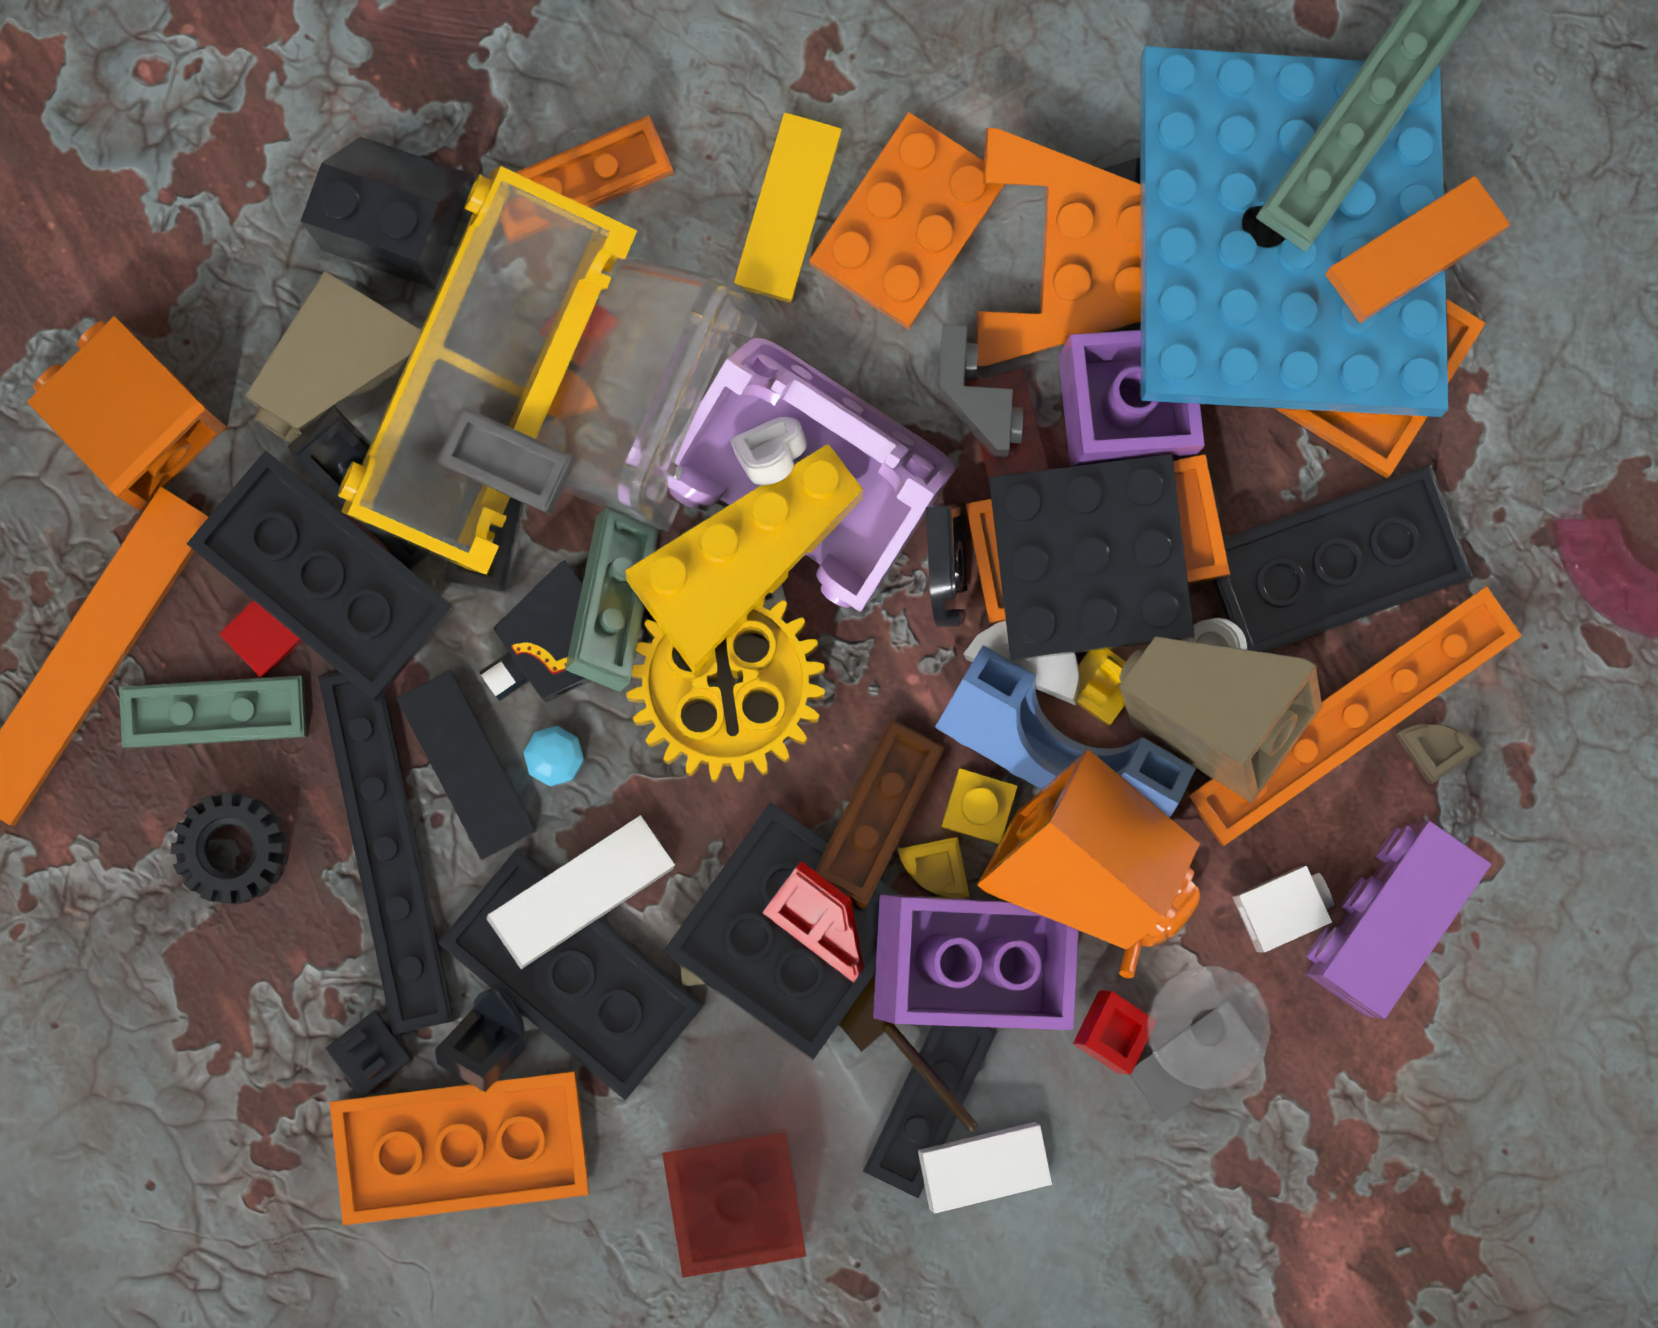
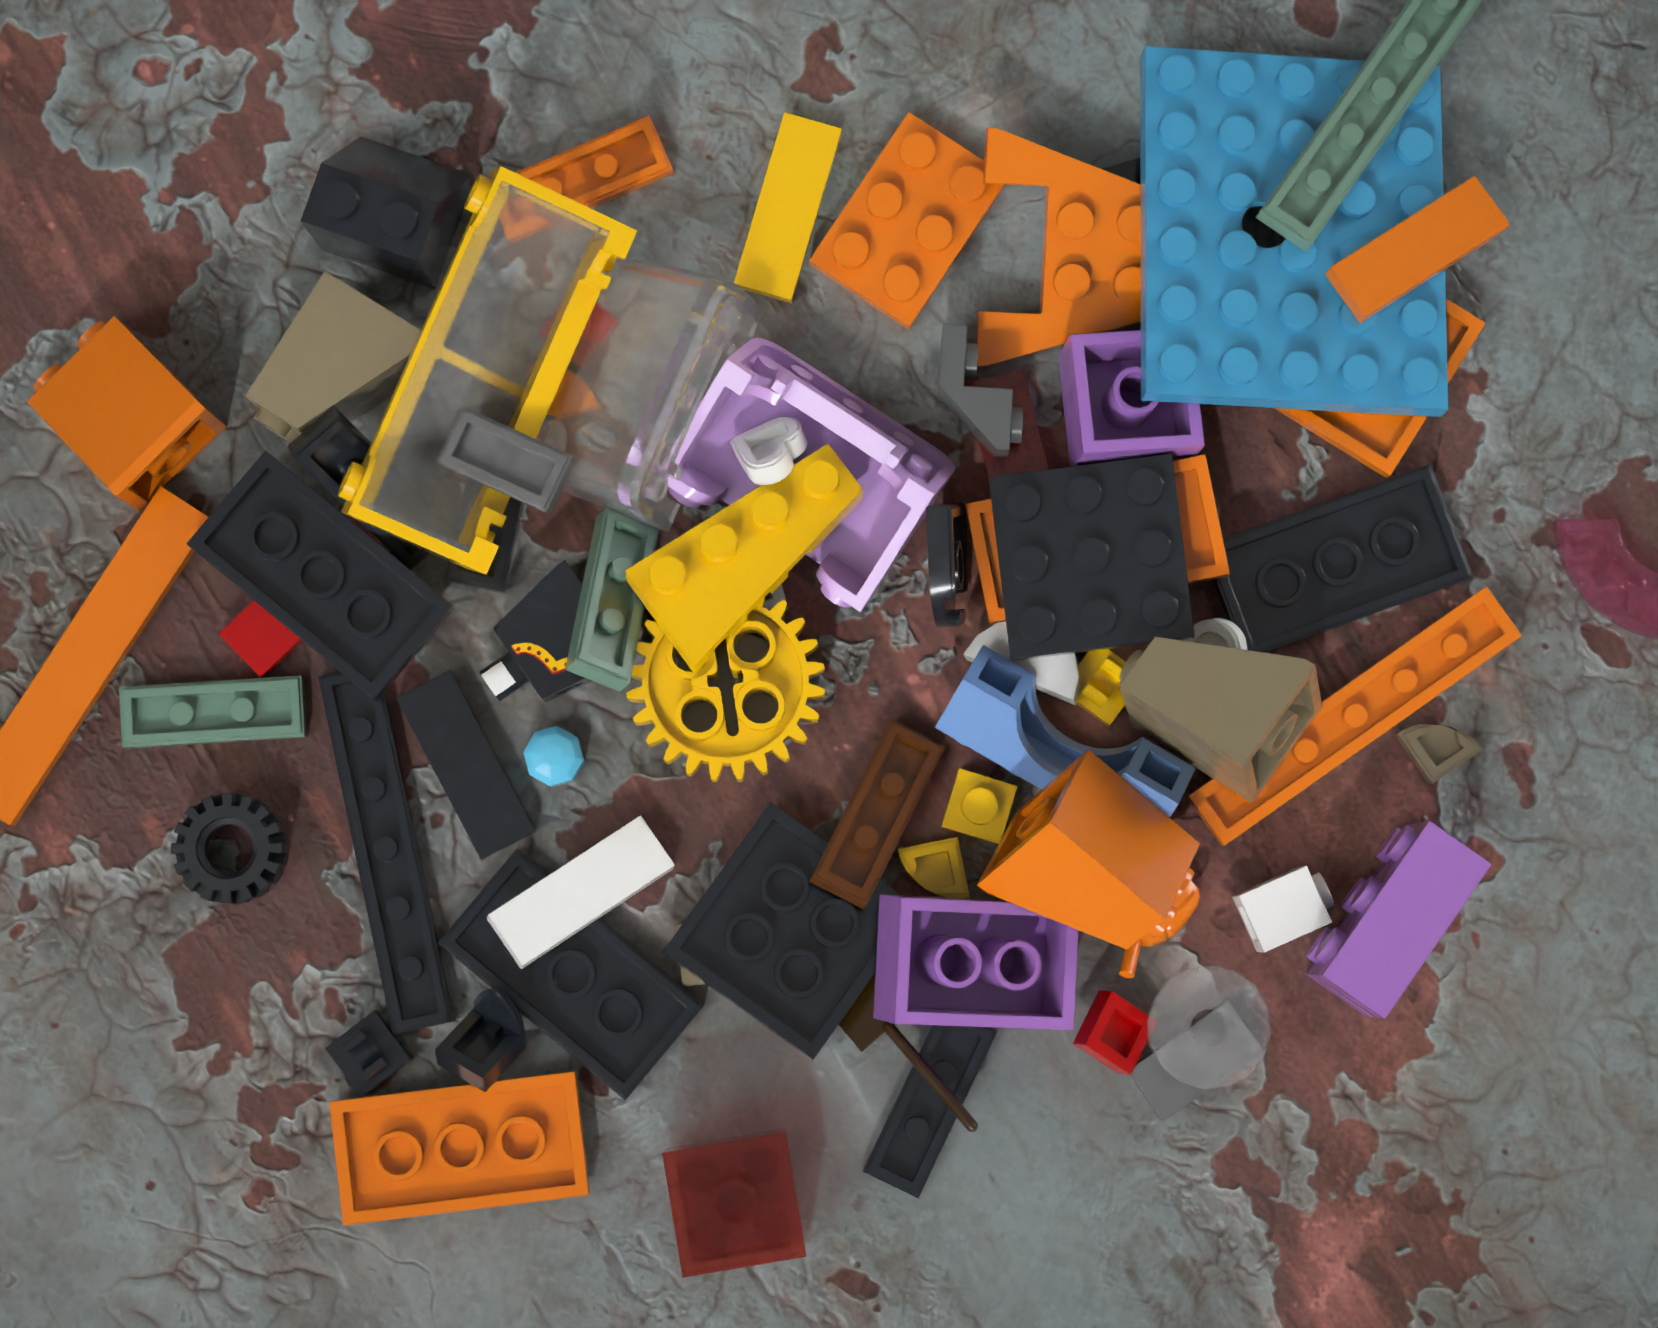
(819, 919): tile -> none
(984, 1167): white tile -> none

